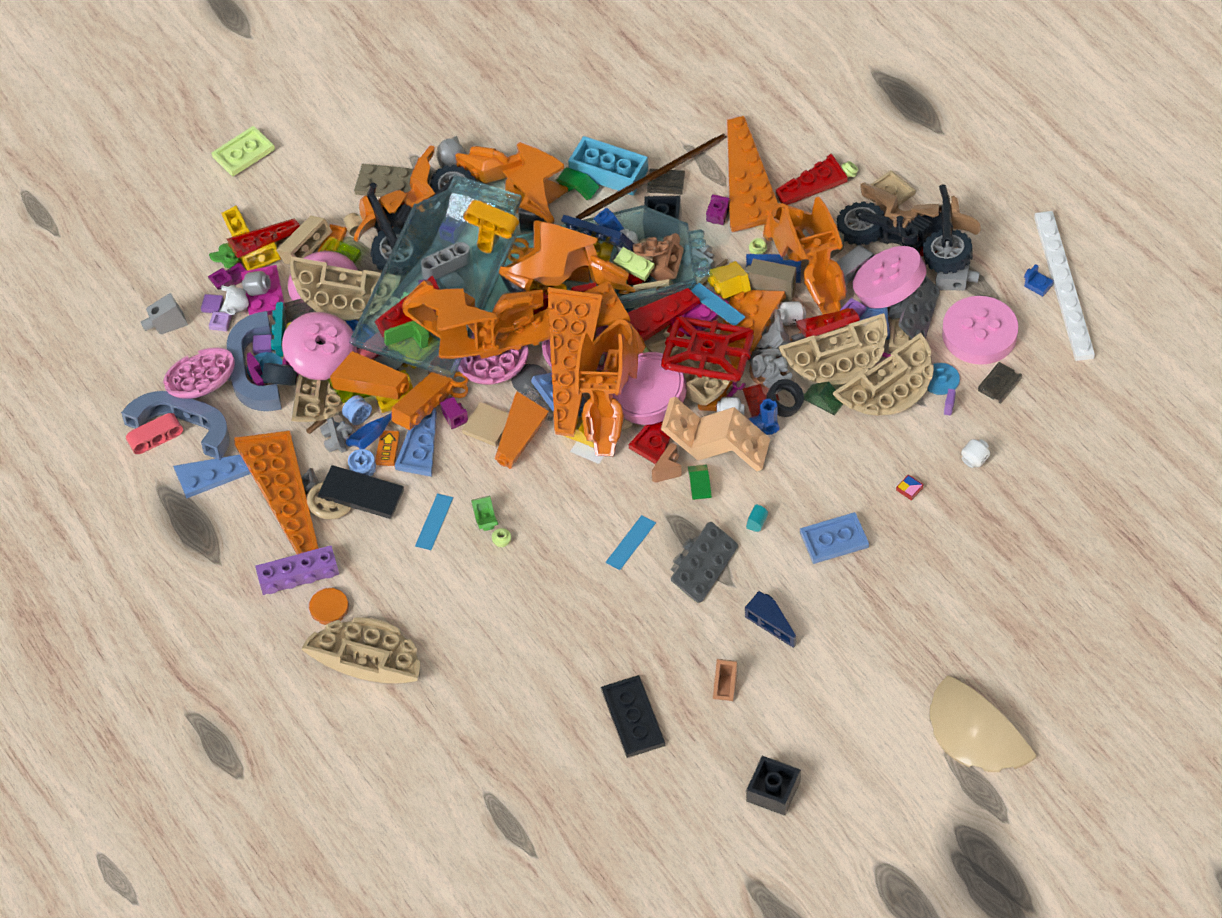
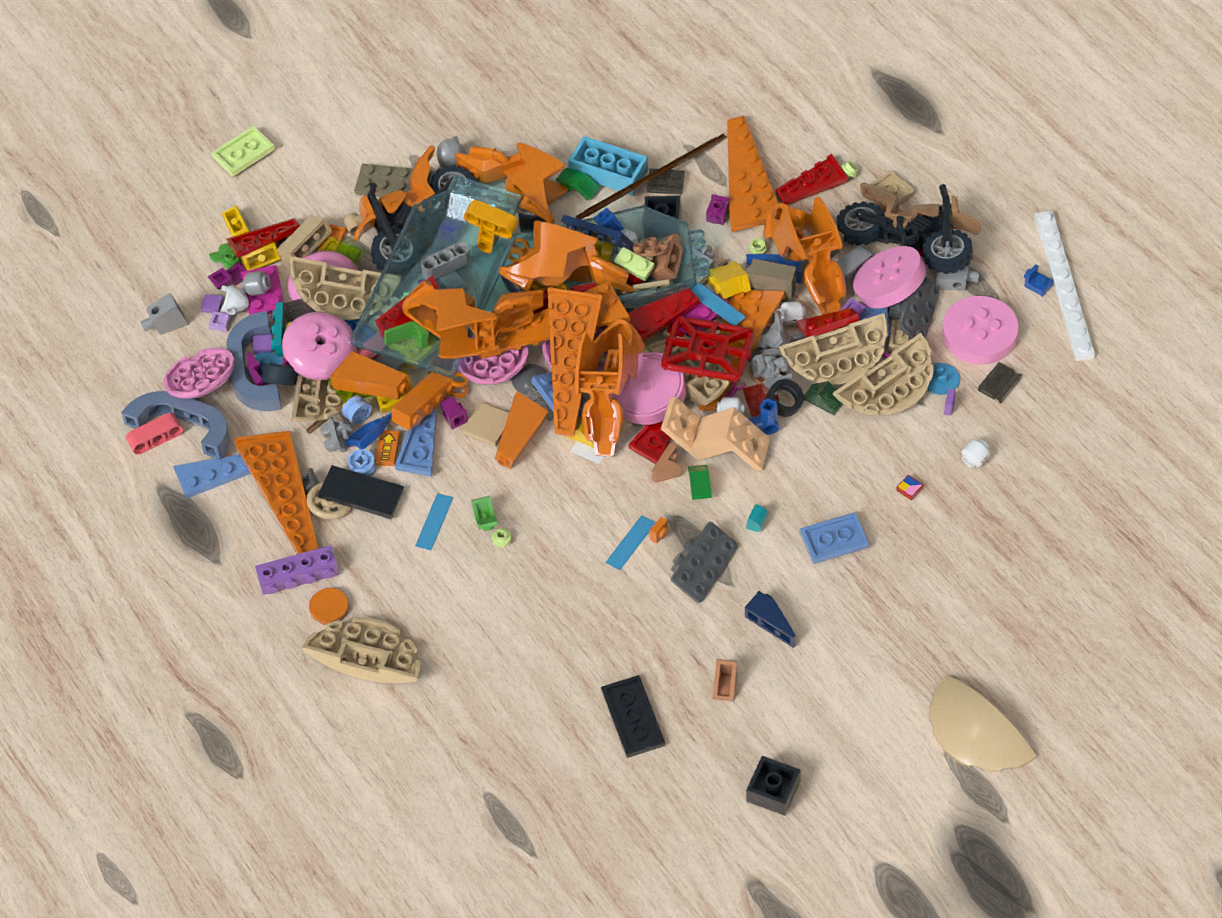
(659, 530): none -> orange plate

